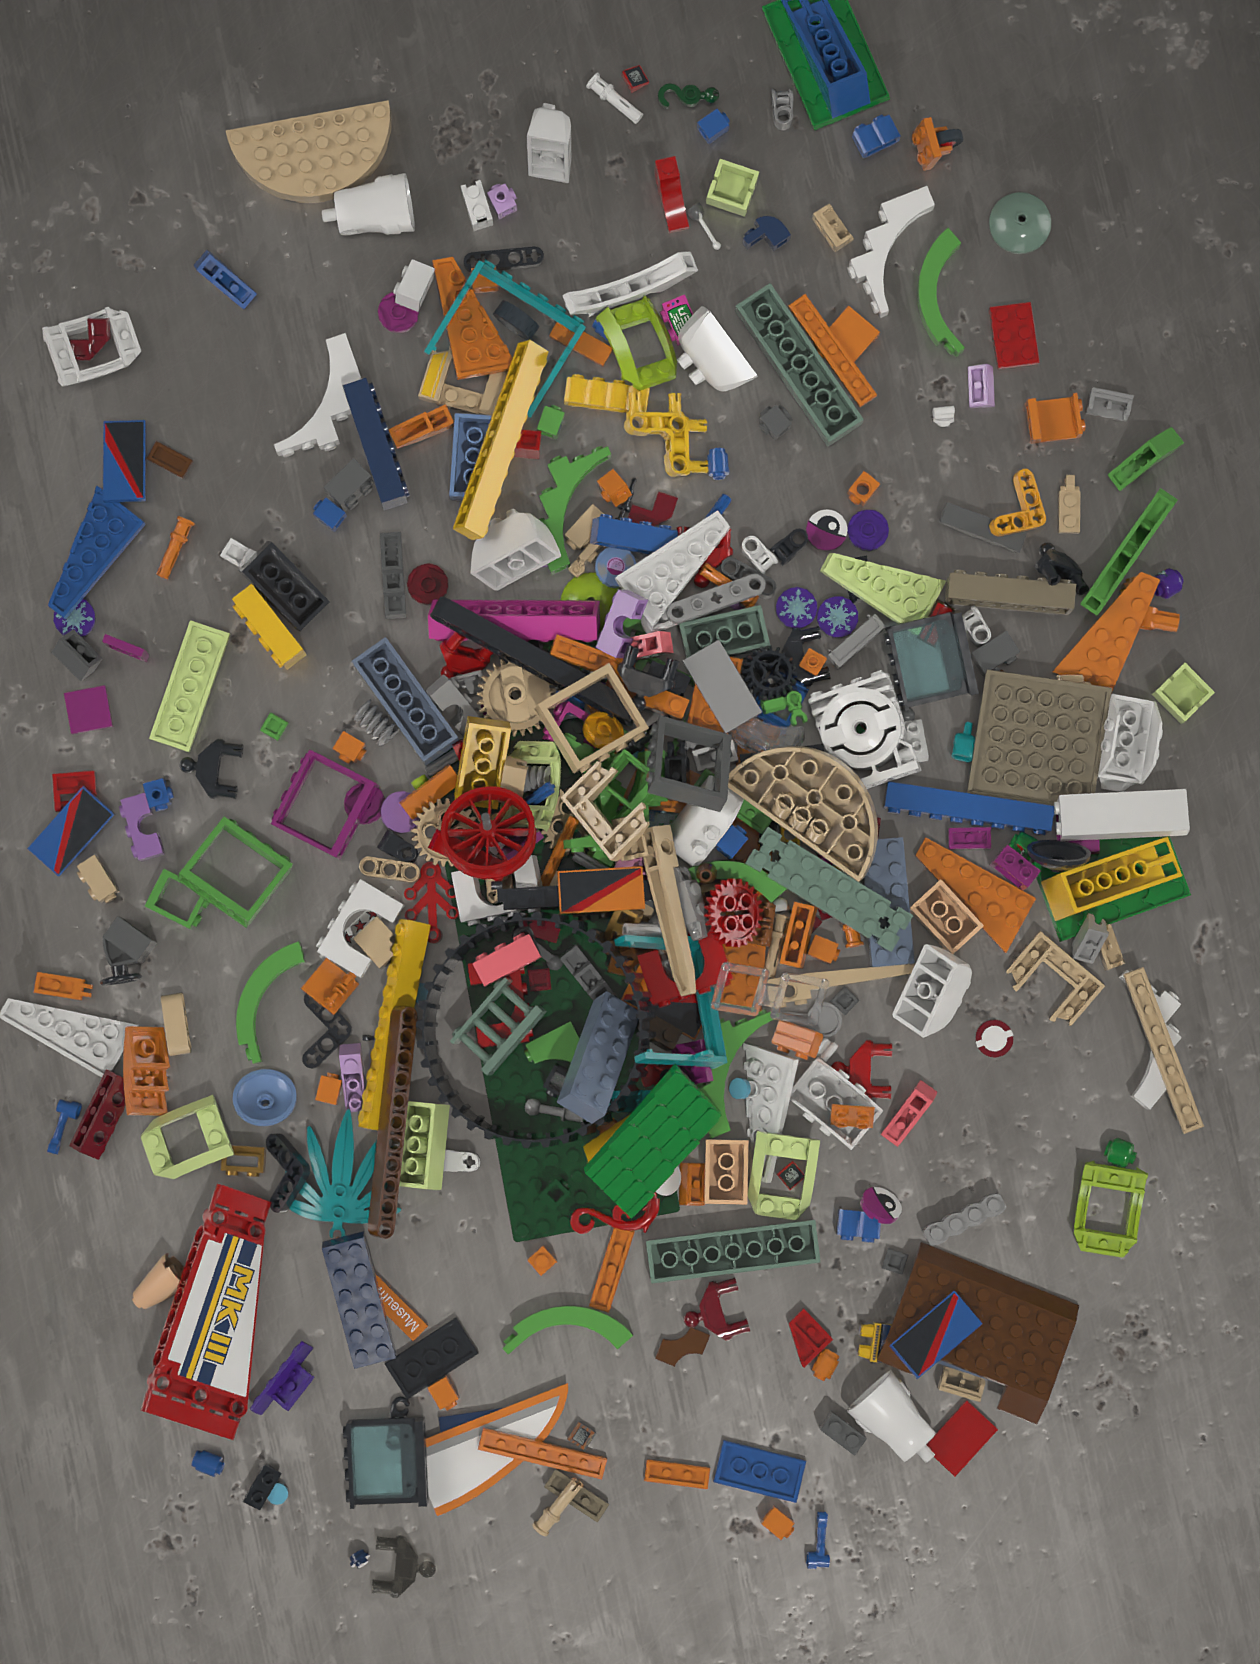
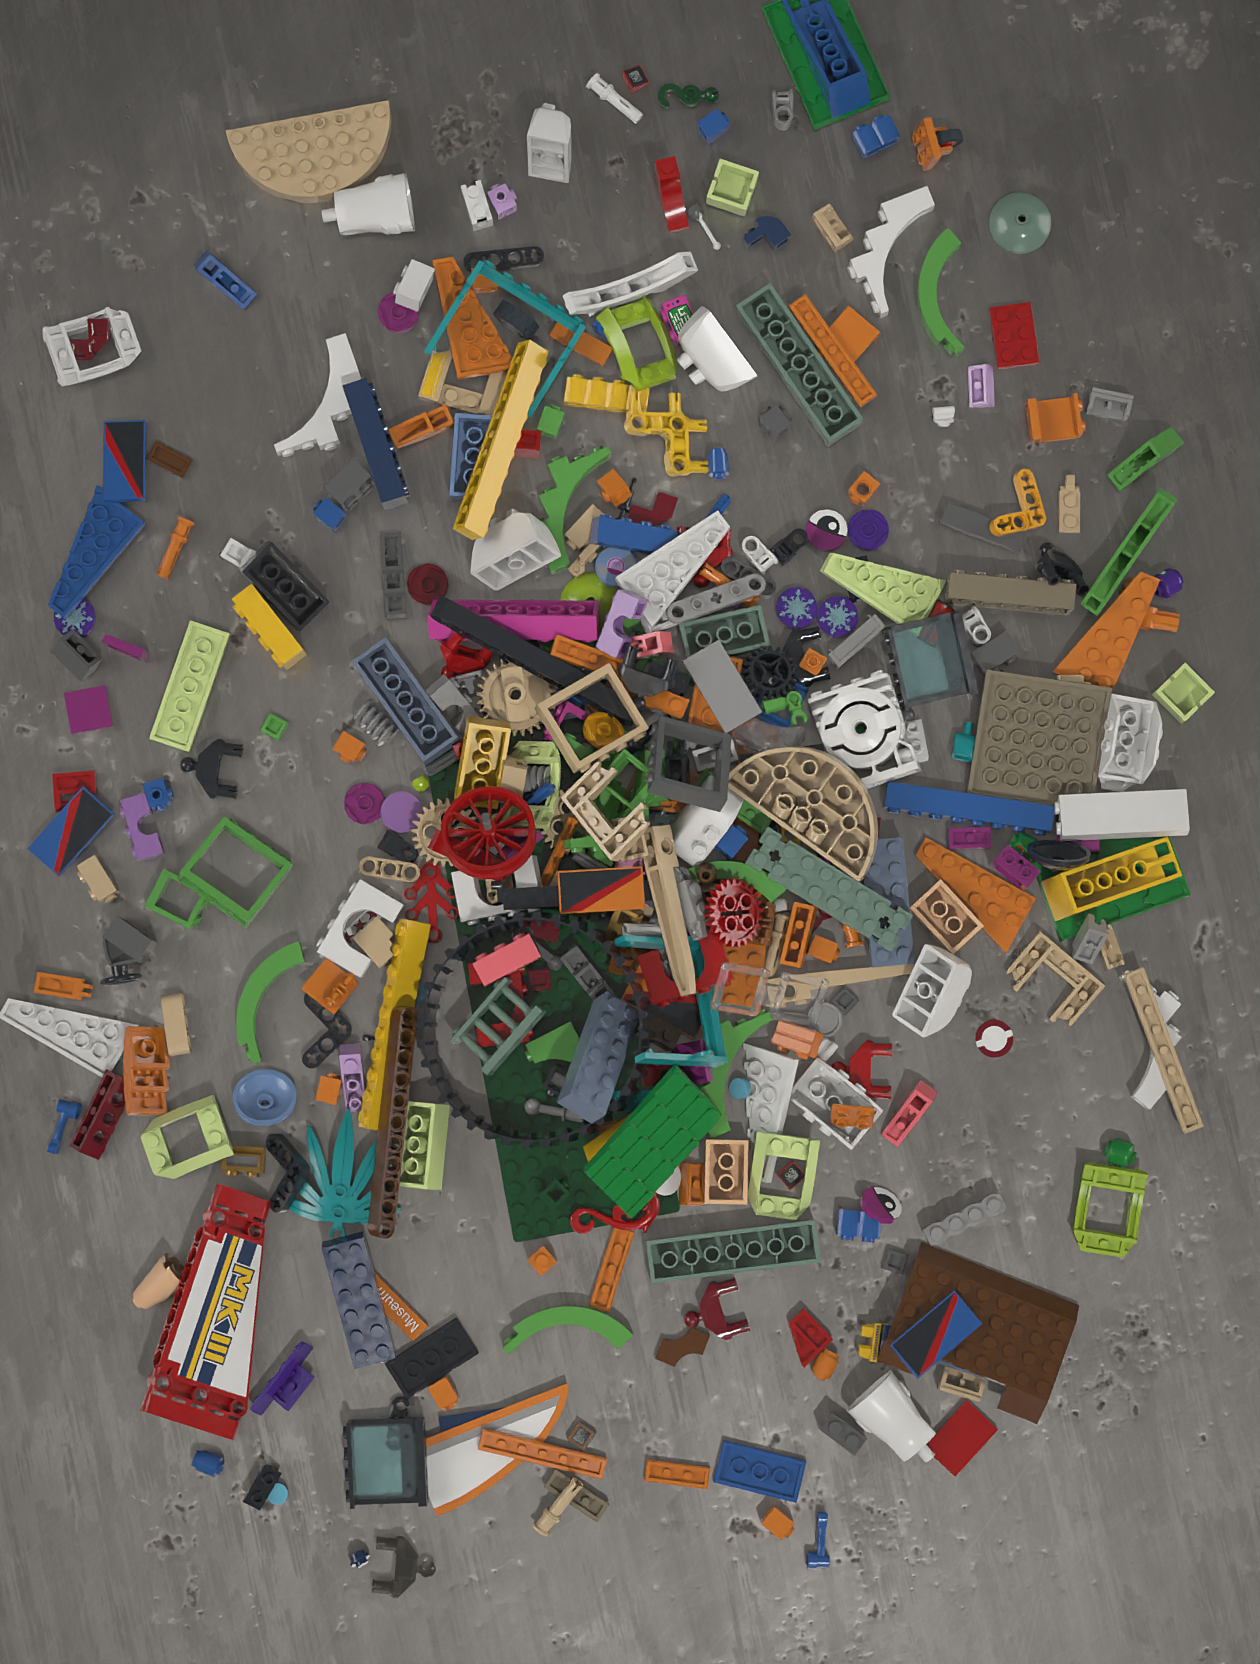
(352, 822): magenta window -> none
(431, 790): orange tile -> none
(455, 1161): white piece -> none

